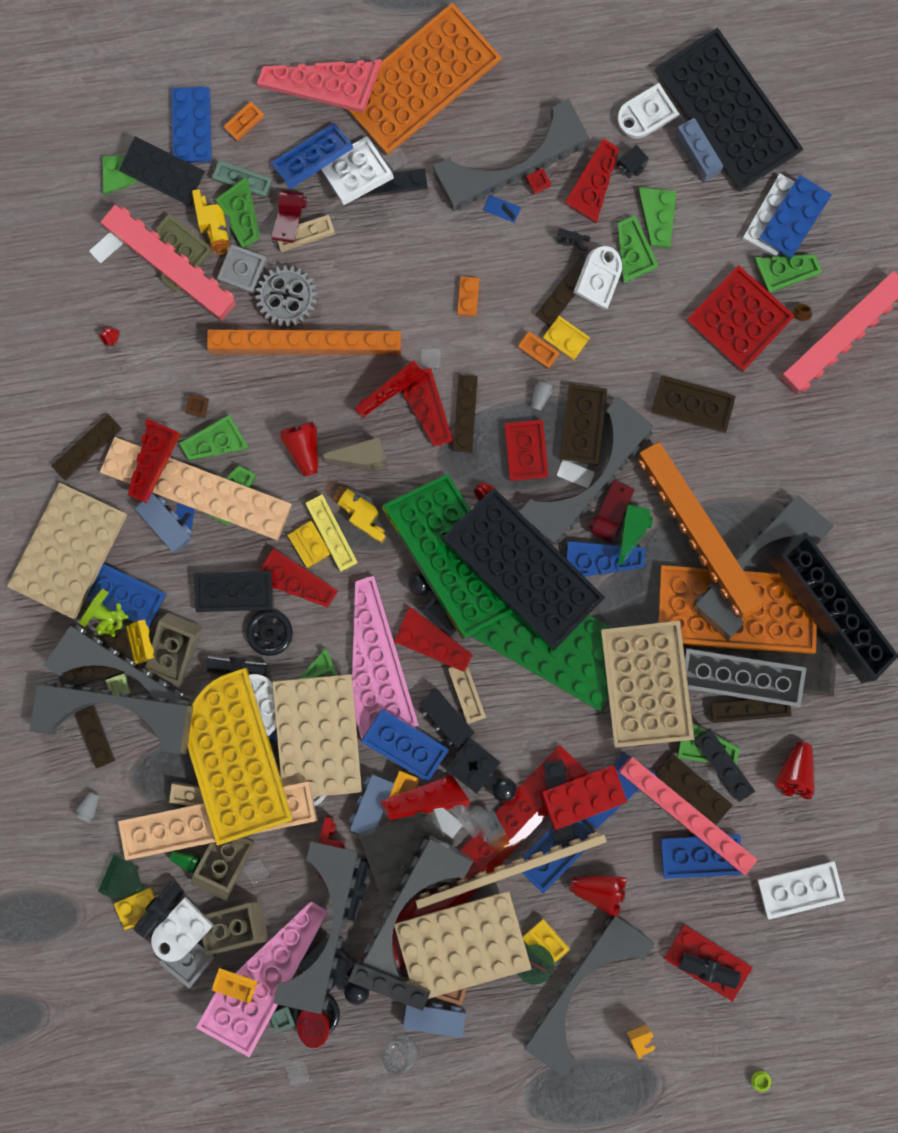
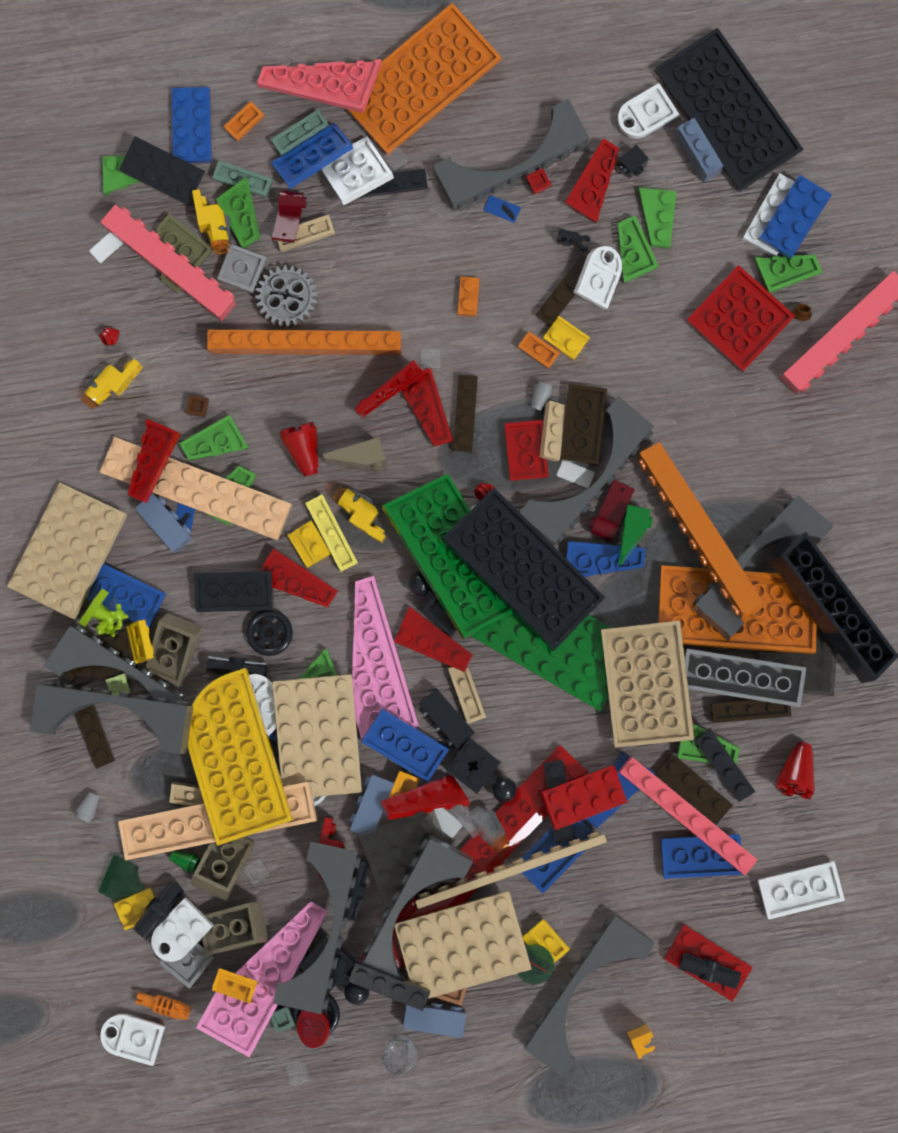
(86, 447): dark brown plate -> none
(109, 380): none -> yellow plate
(135, 1038): none -> white plate
(164, 1005): none -> orange hinge
(299, 132): none -> sand green plate
(552, 431): none -> tan plate
(601, 891): red cone -> none
(693, 404): dark brown plate -> none
(761, 1081): lime plate -> none

